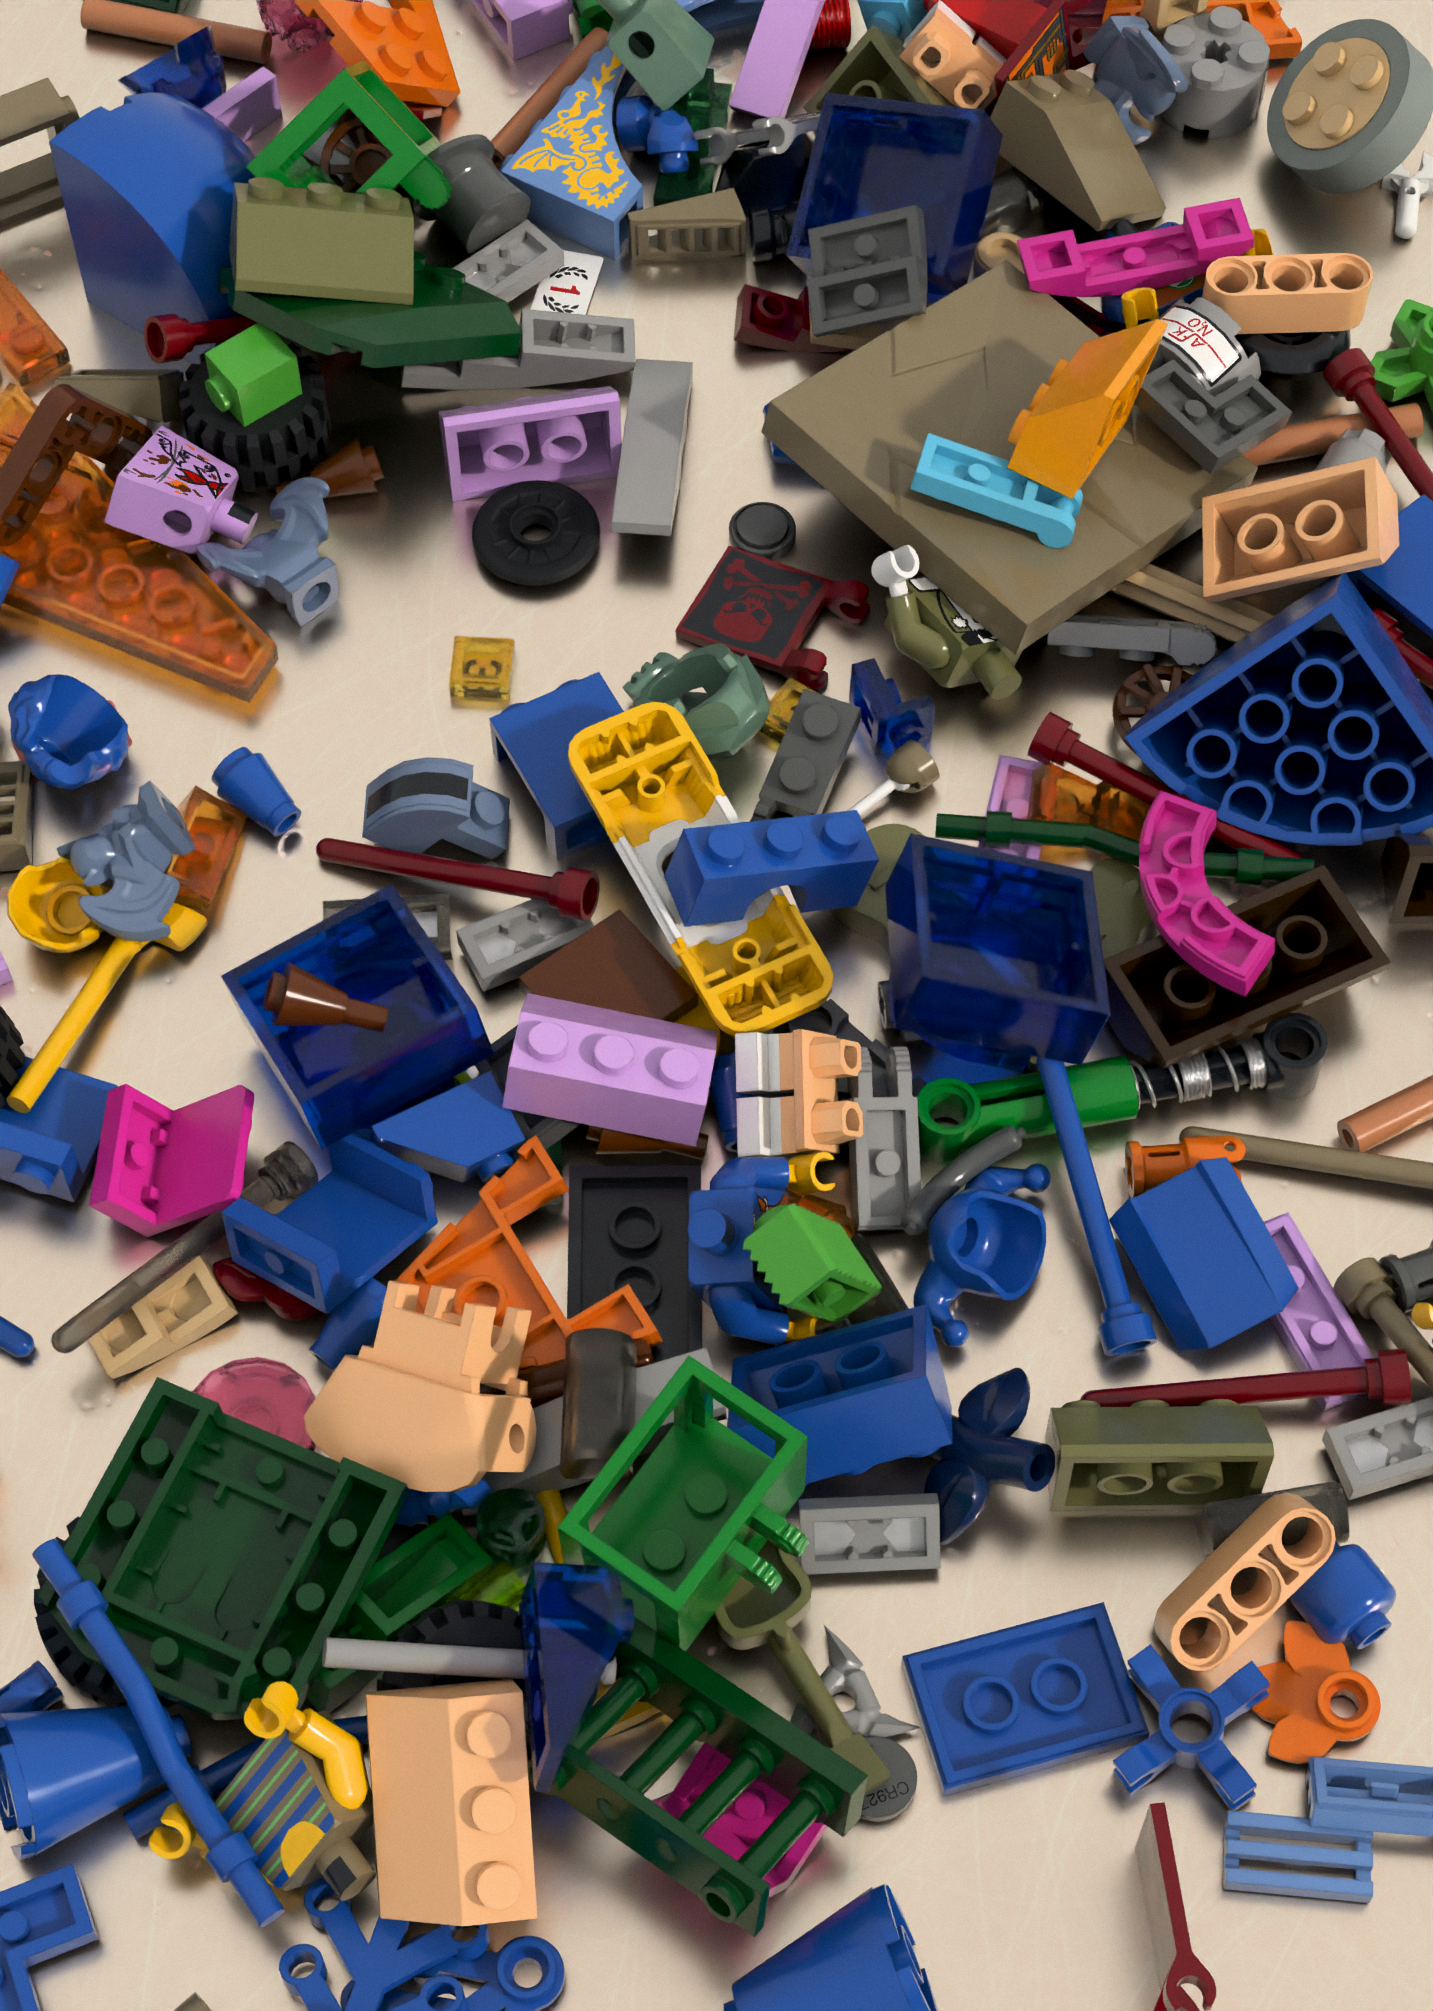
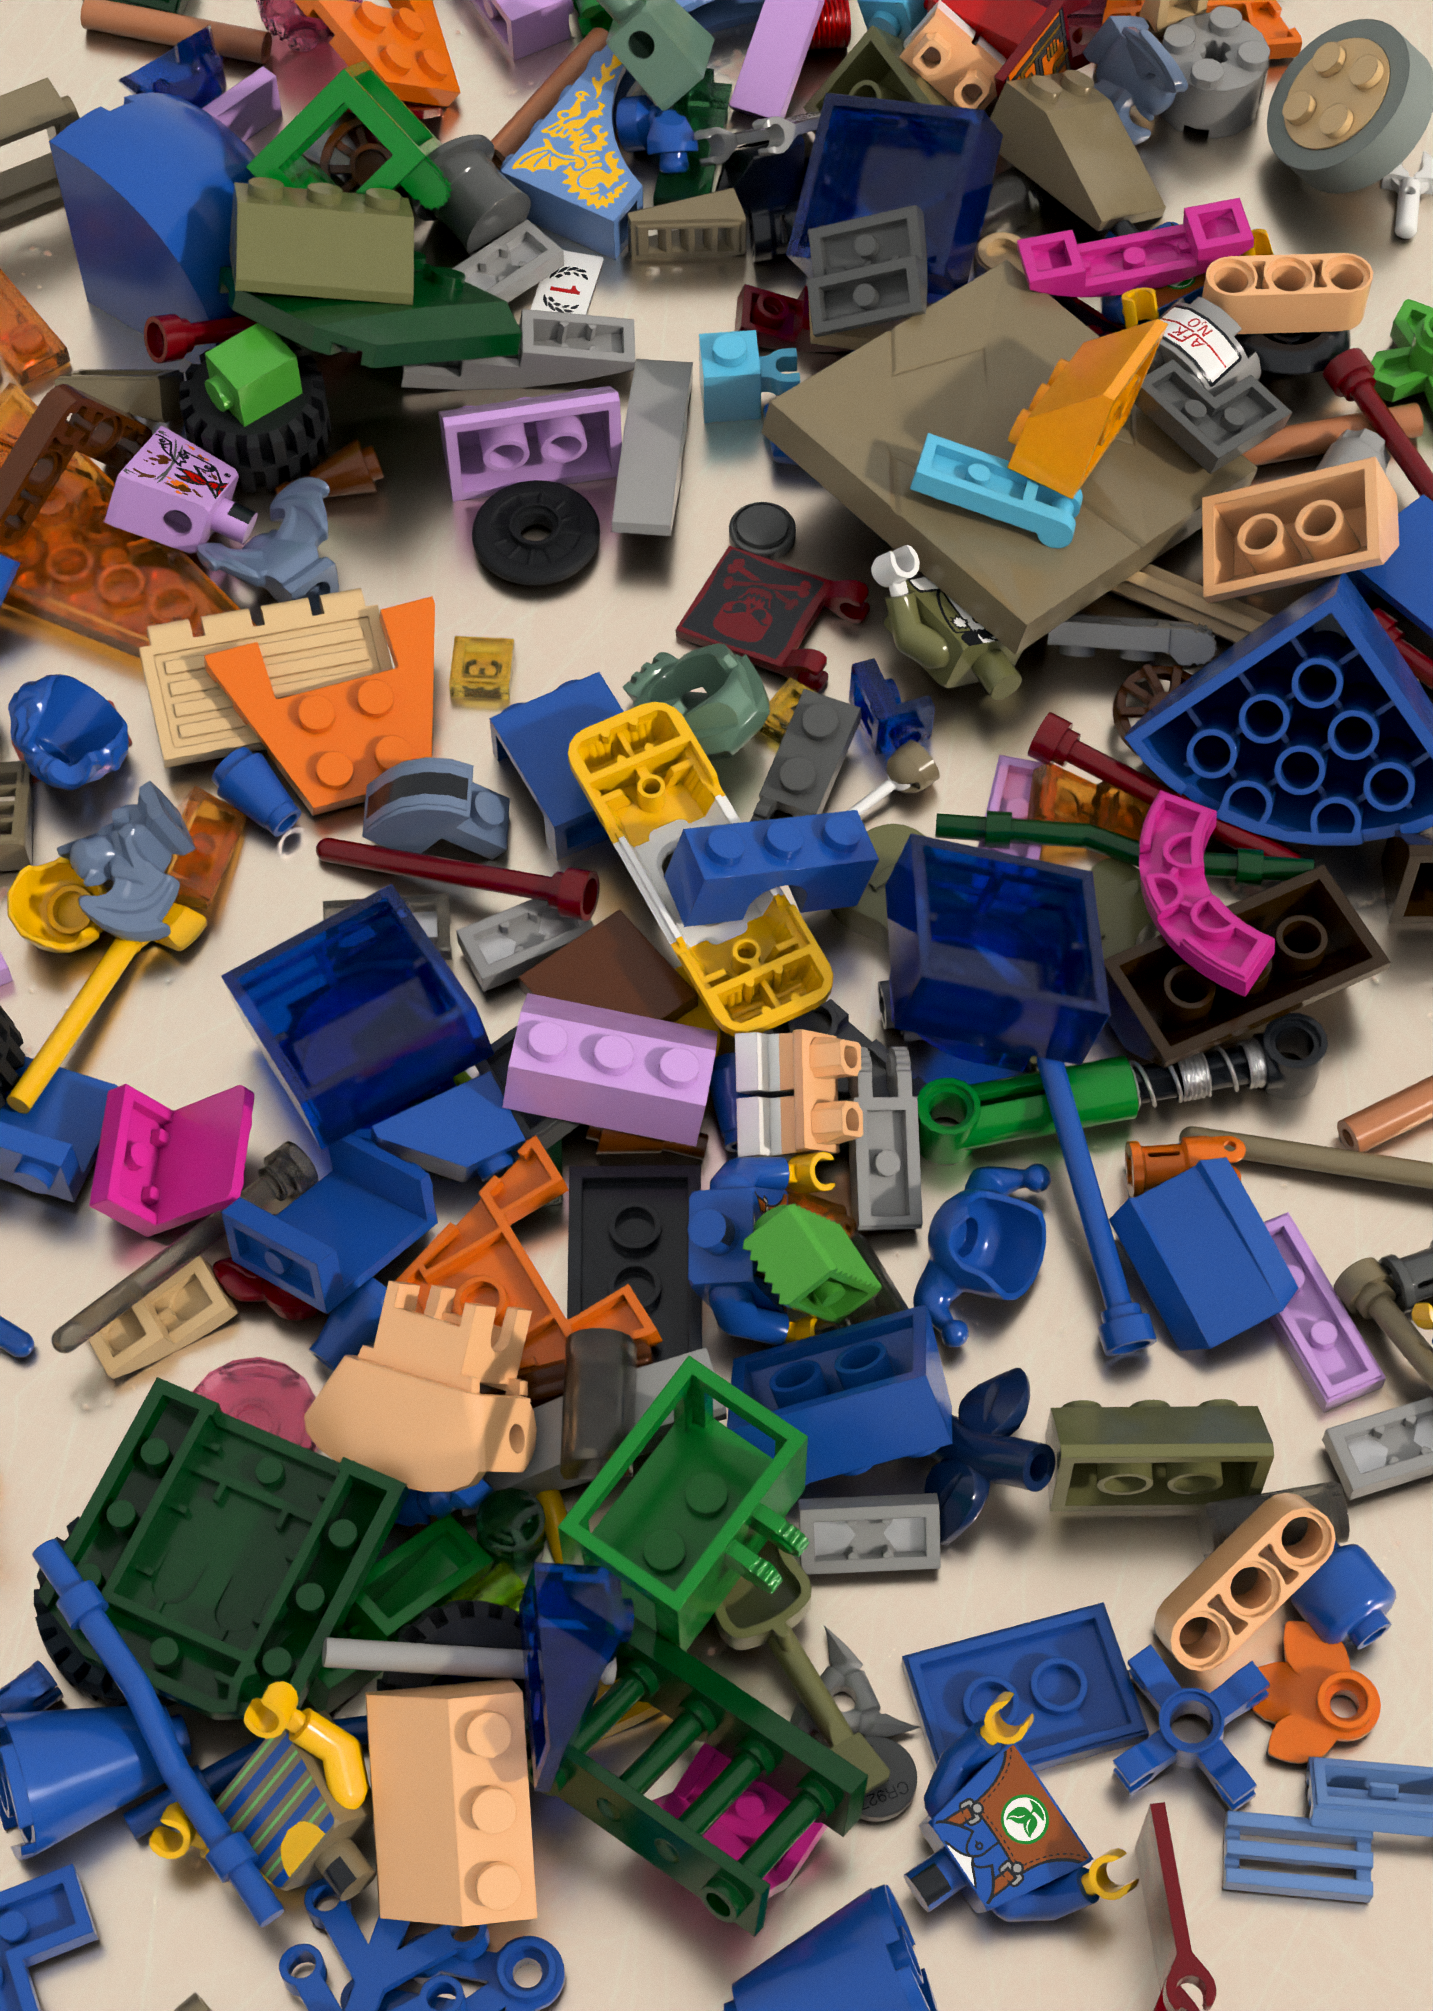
(299, 652): none -> tan hinge
(306, 1000): reddish brown cone -> none
(348, 732): none -> orange wing
(736, 376): none -> medium azure brick
(957, 1174): dark grey piece -> none
(1003, 1833): none -> torso
(1379, 1377): dark red piece -> none

